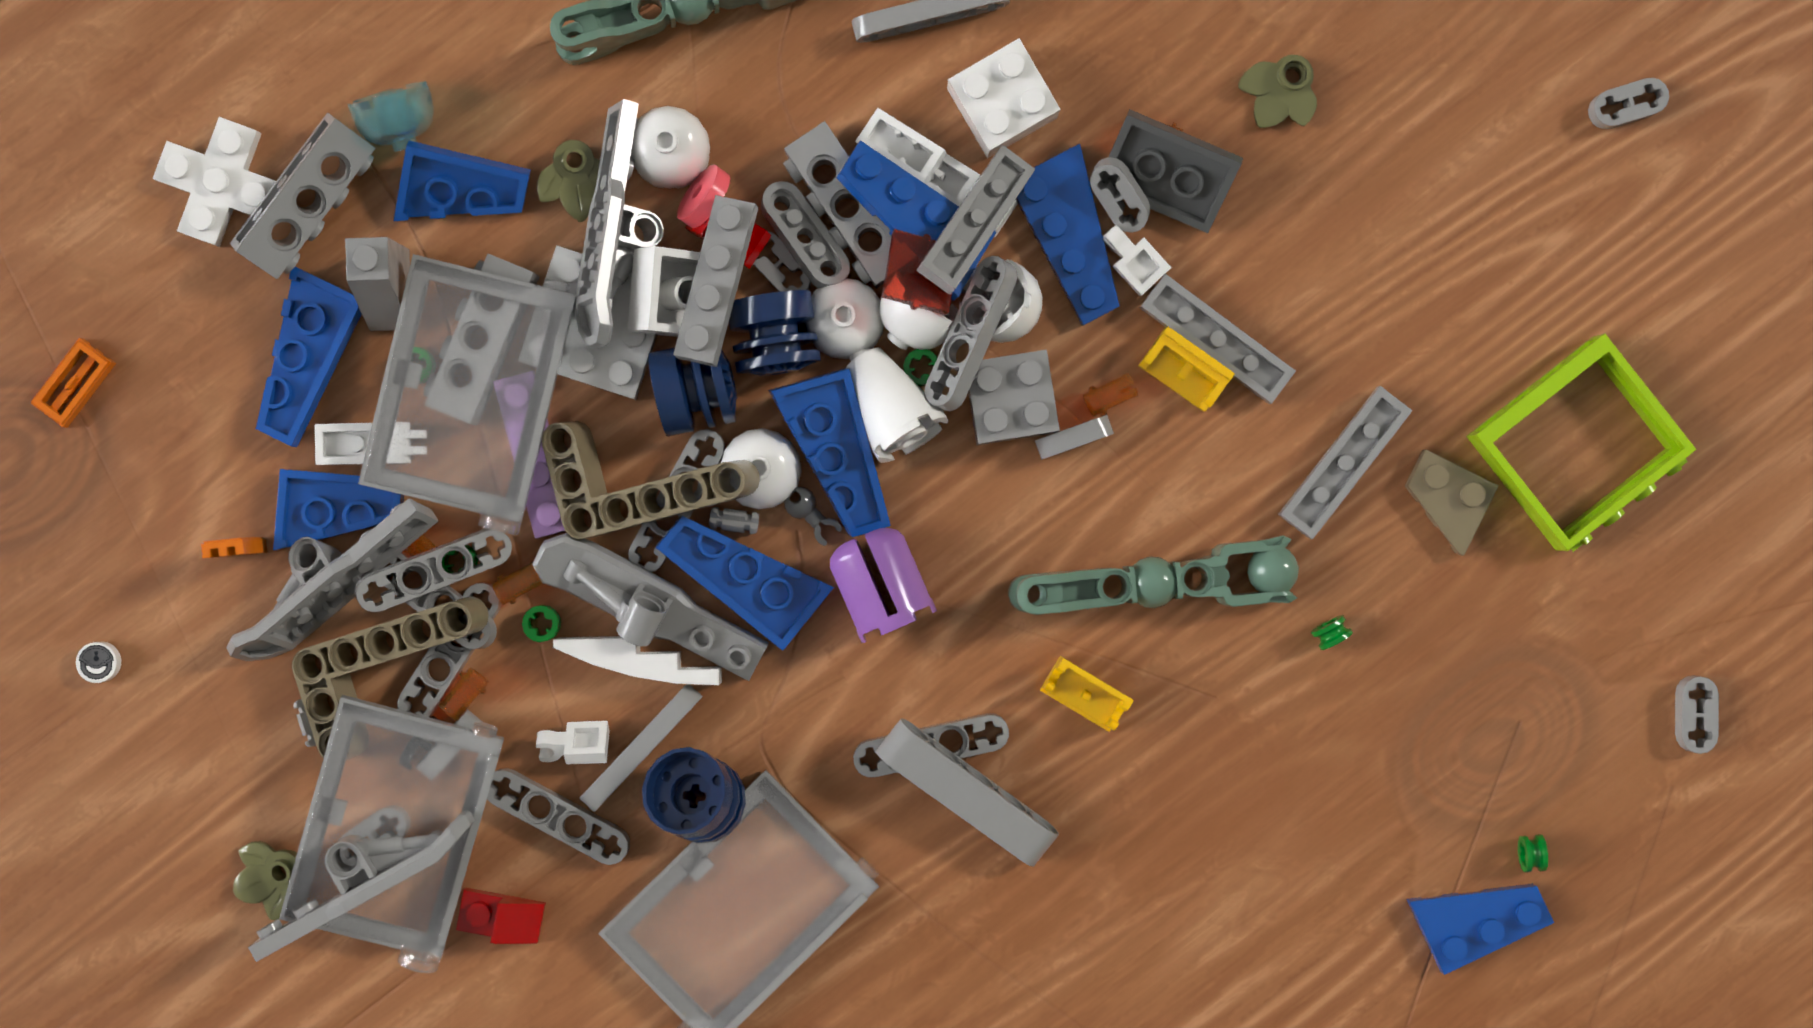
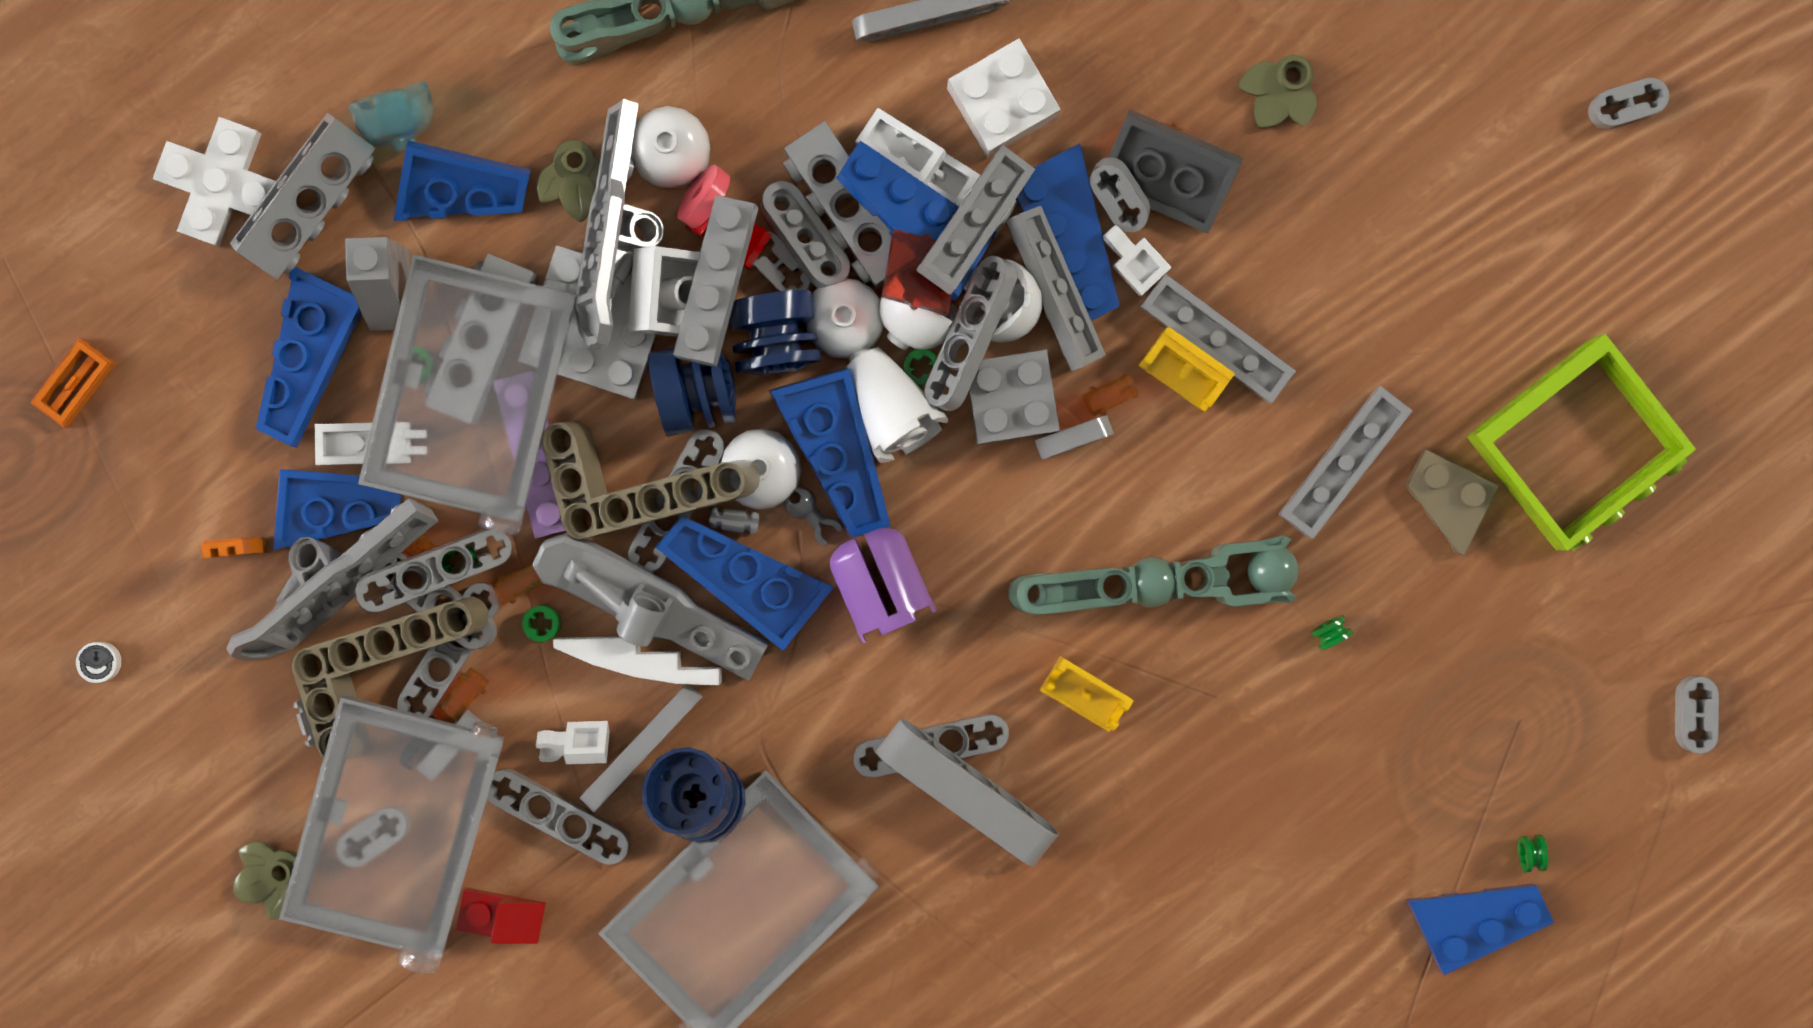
(378, 868): light grey piece -> none
(1059, 293): none -> light grey plate

